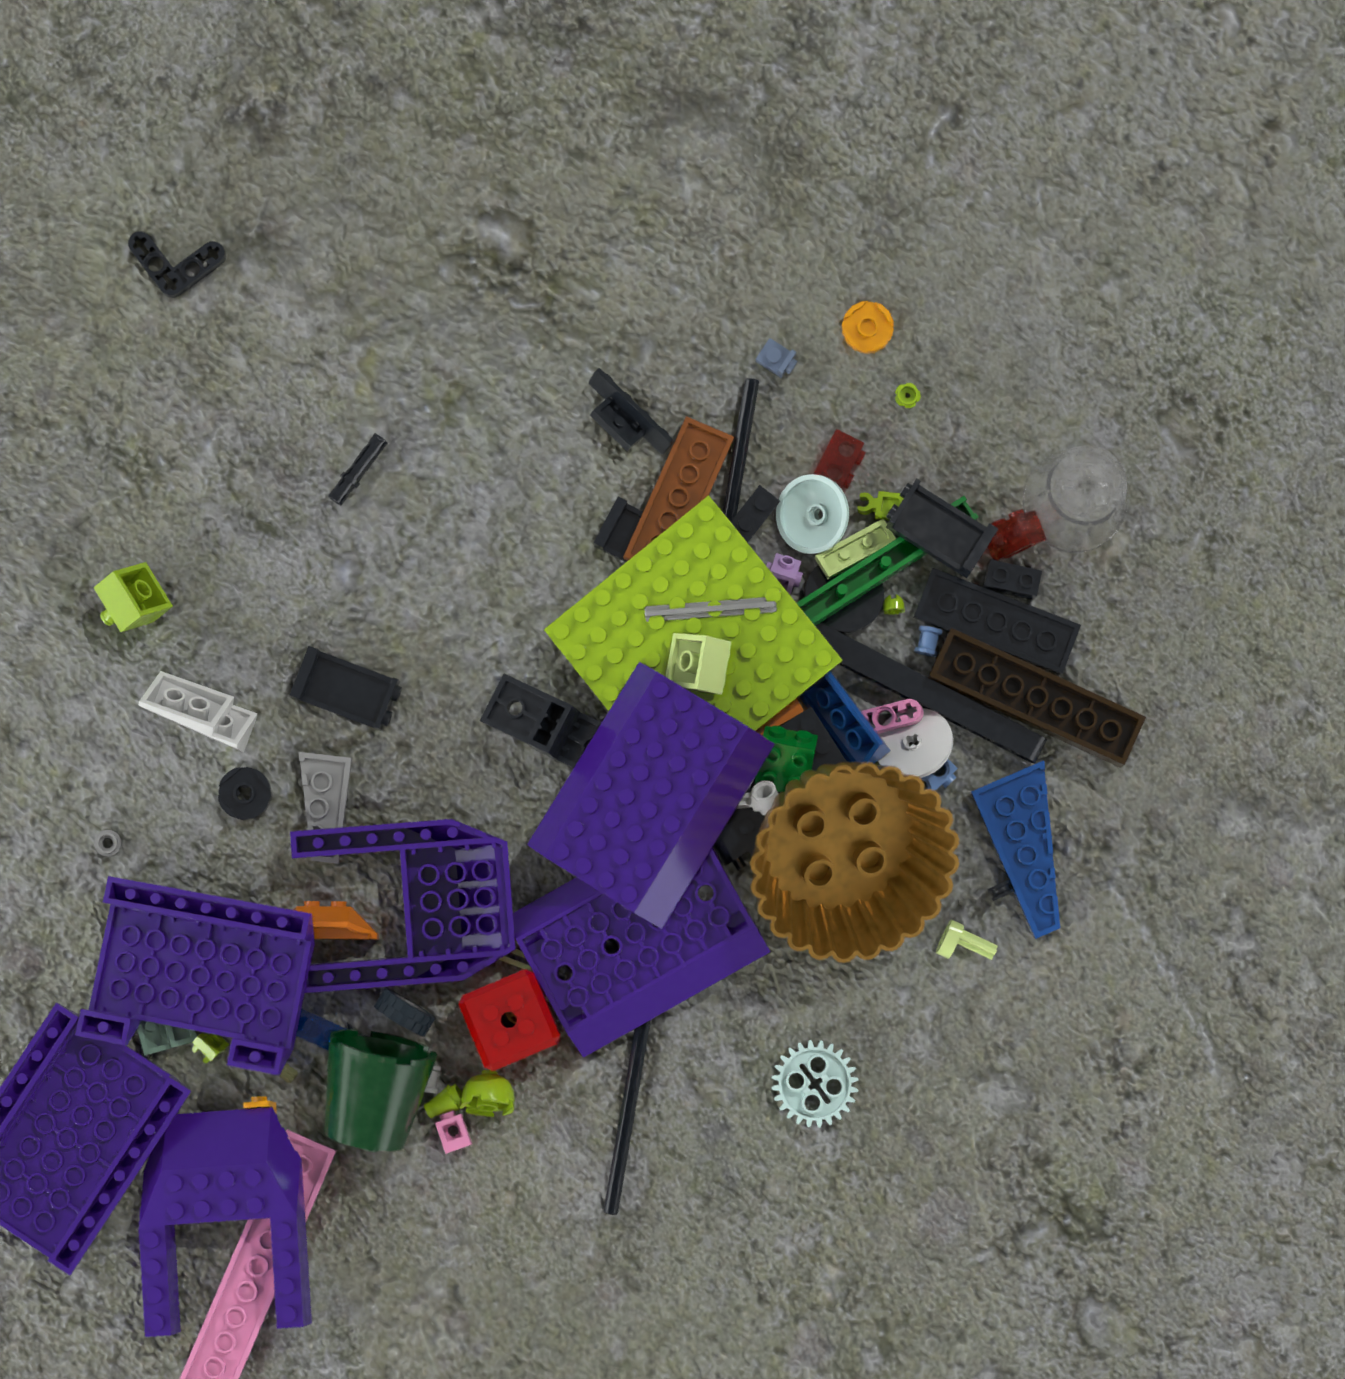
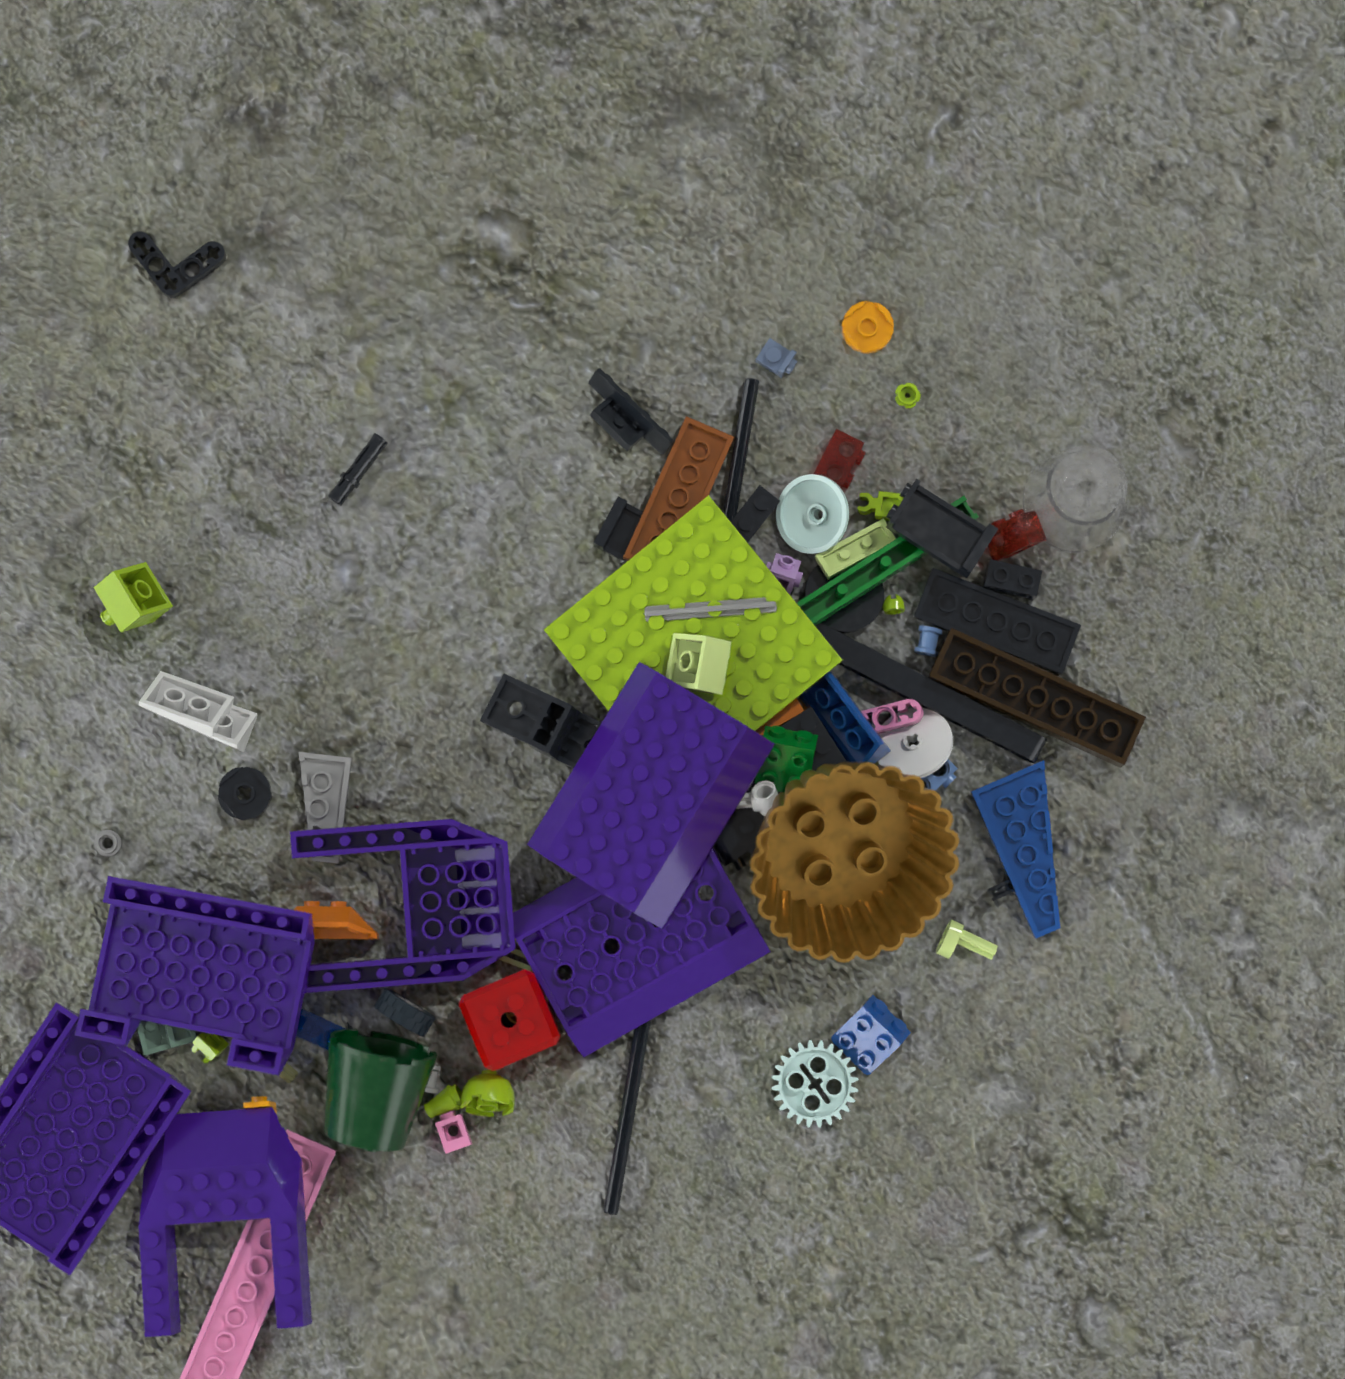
(345, 689): black panel -> none
(871, 1035): none -> blue bracket

